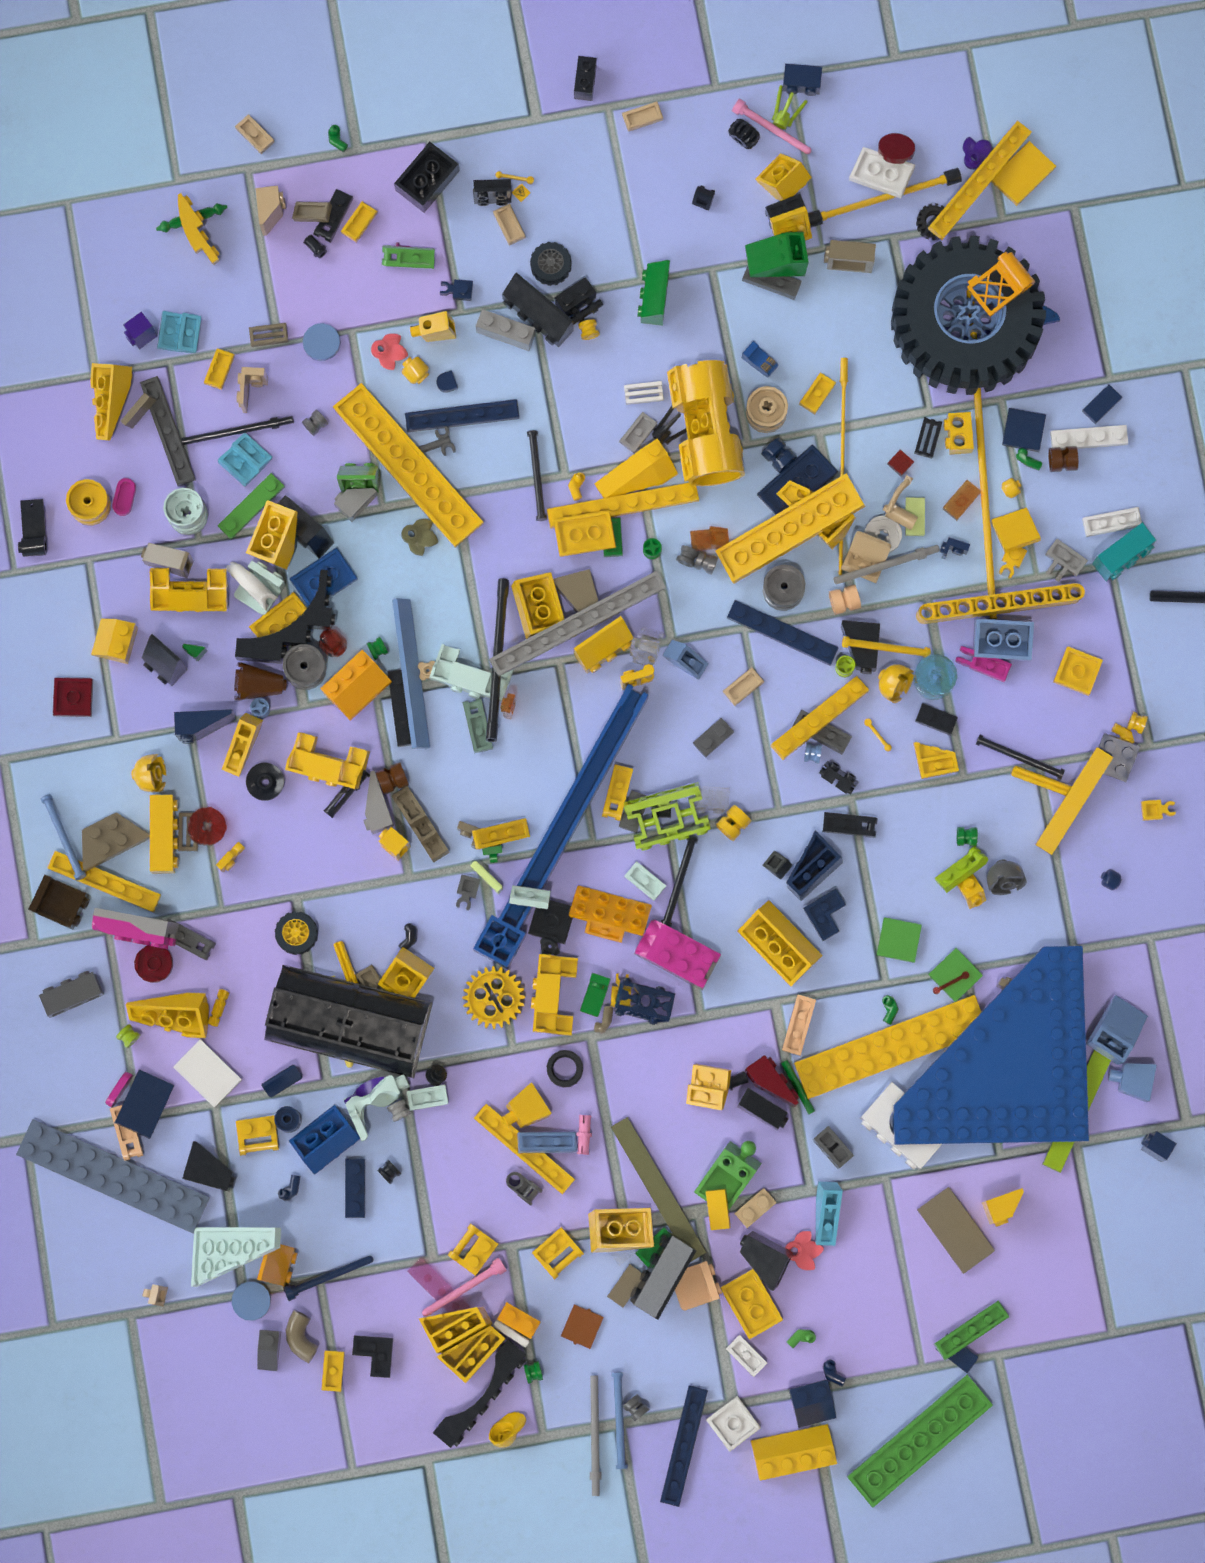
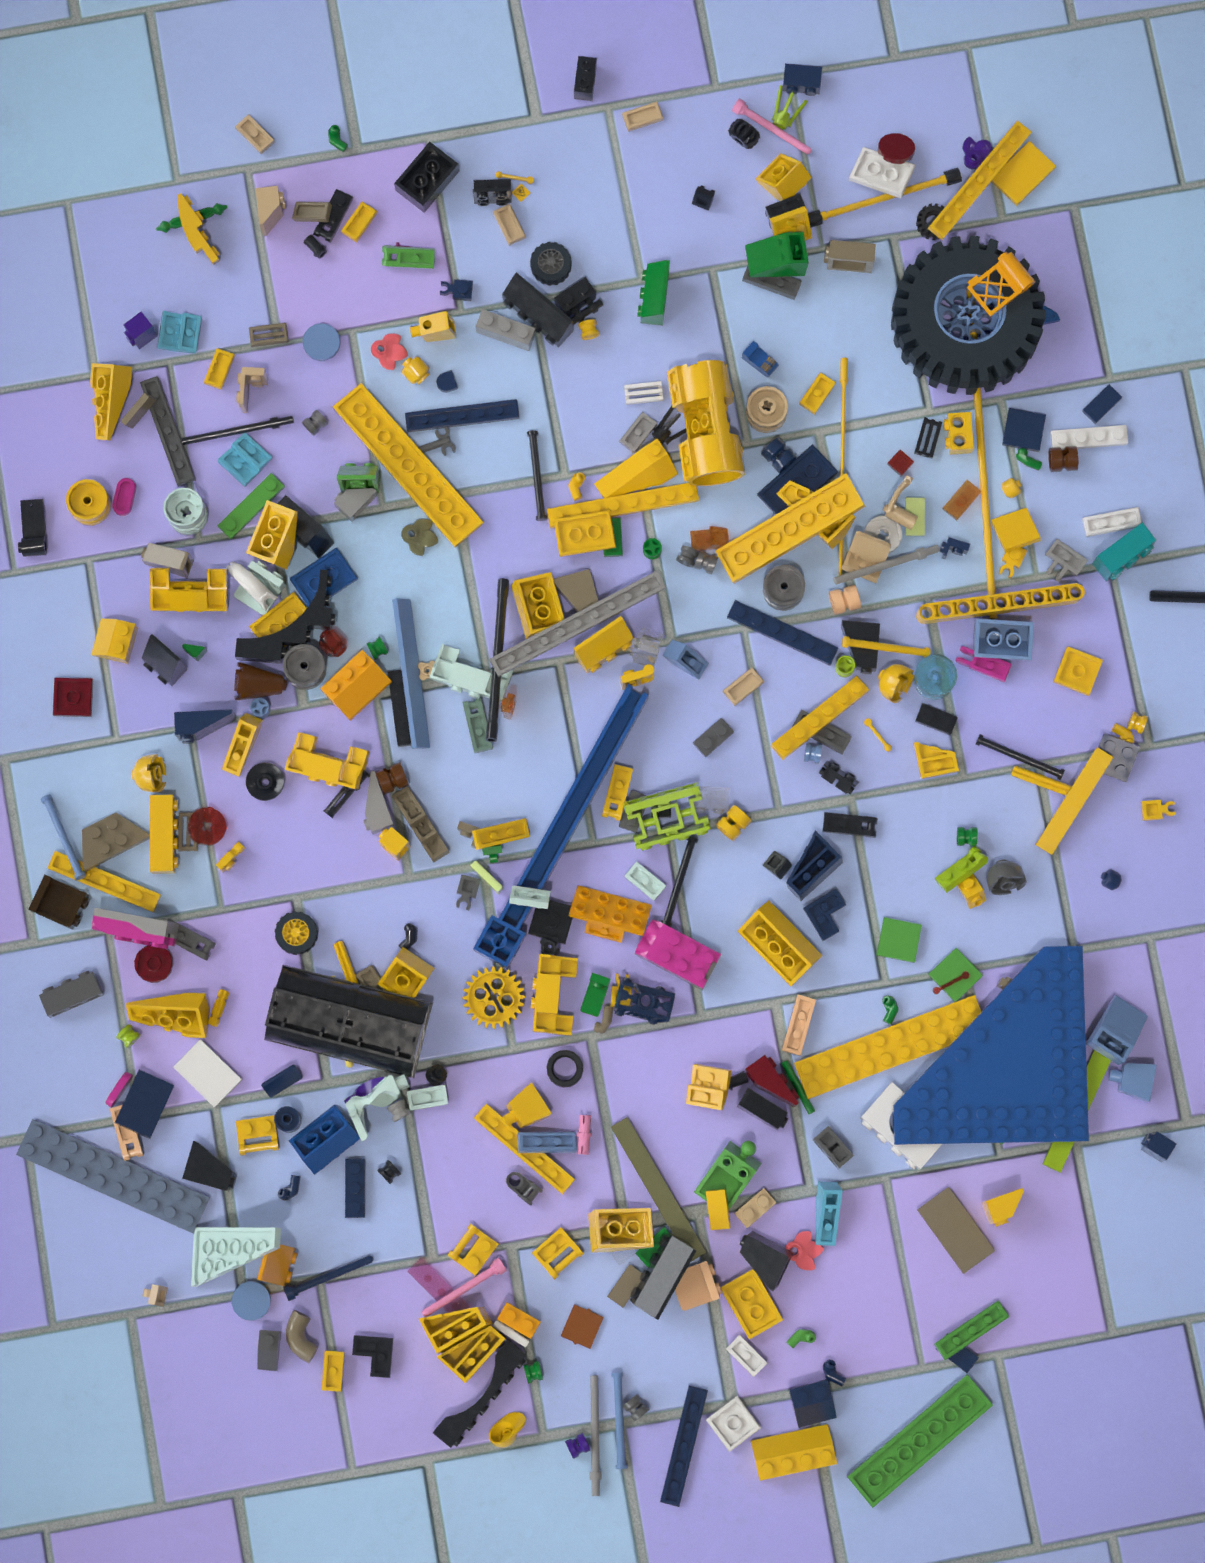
(573, 1447): none -> dark purple wheel

